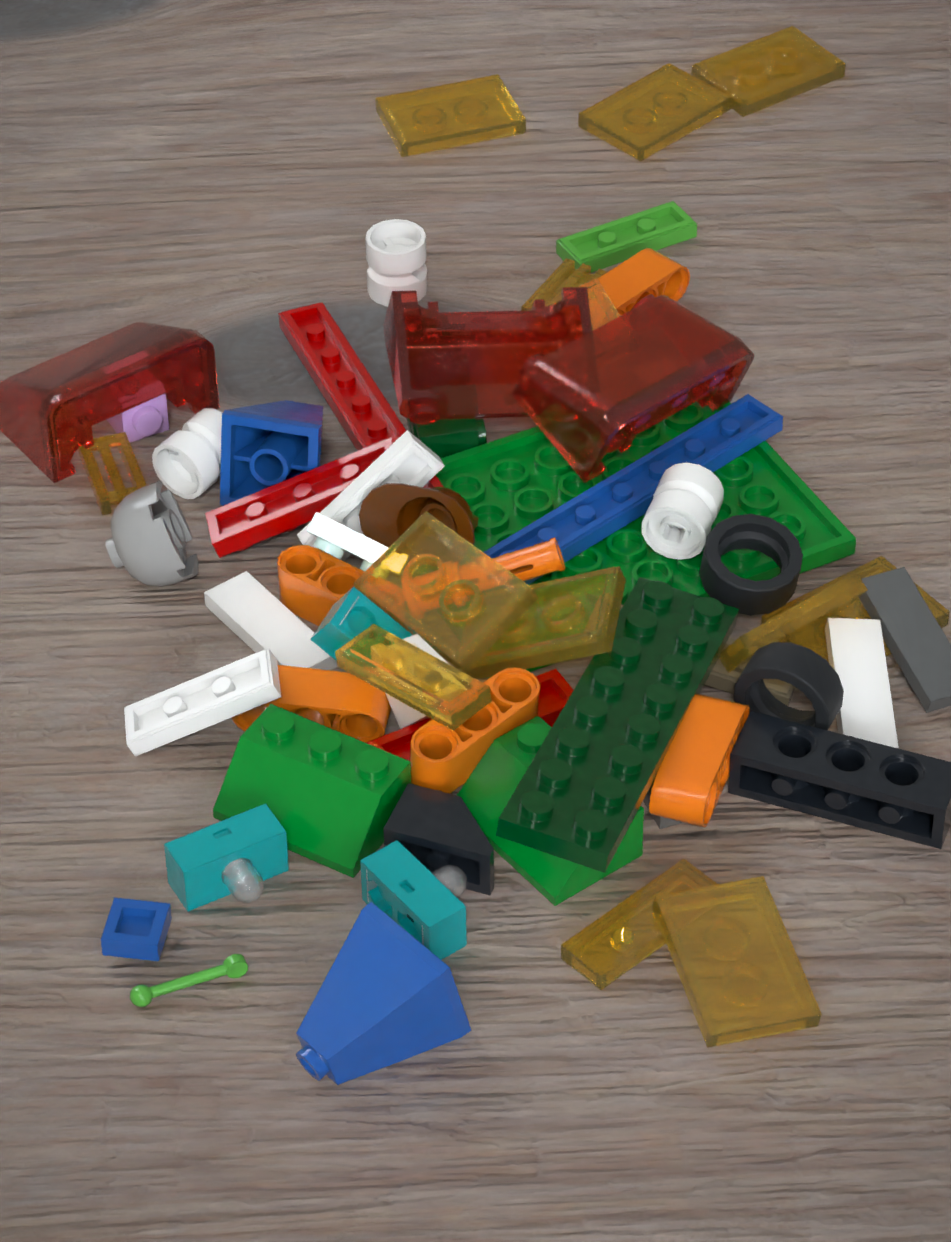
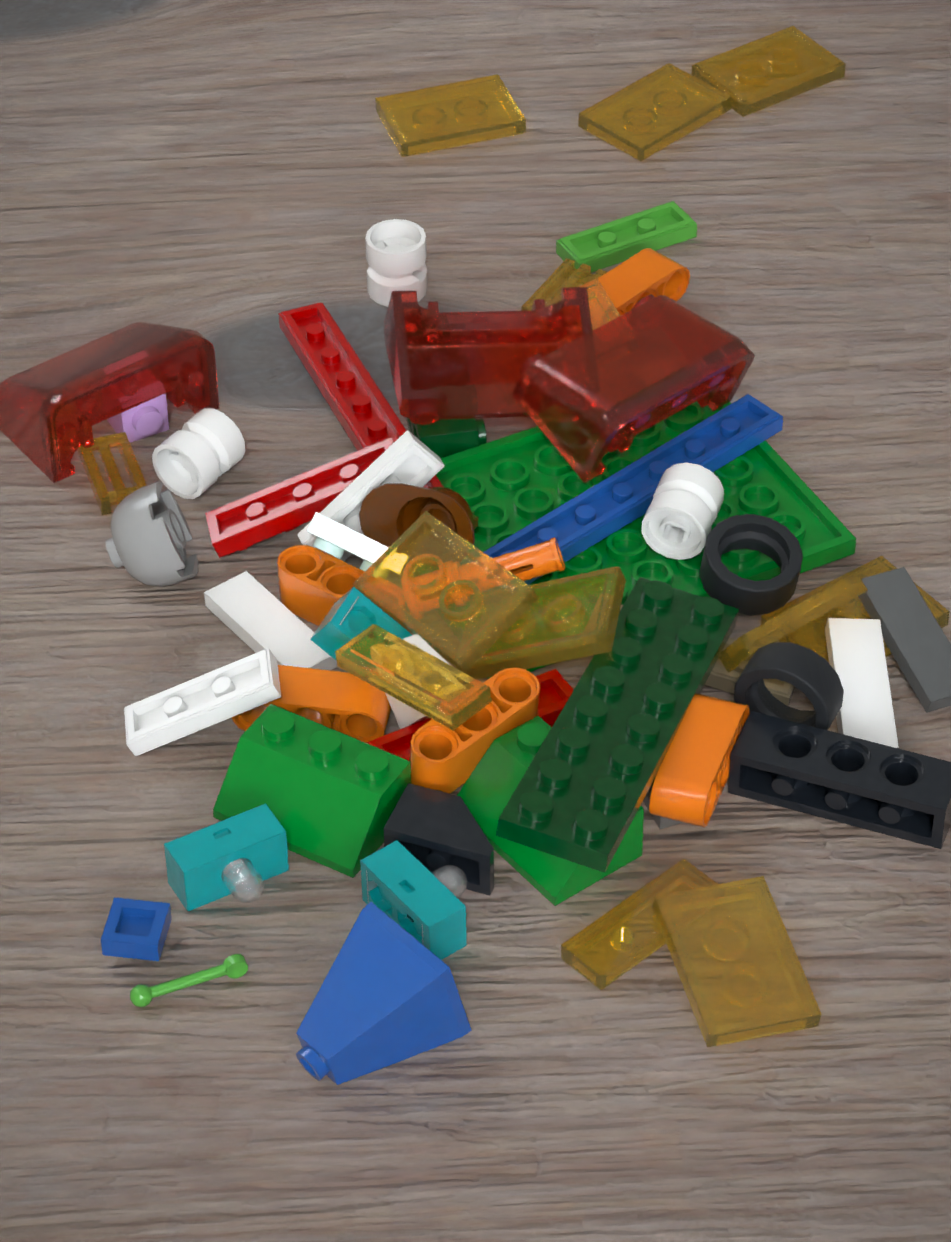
(267, 446): blue slope -> none

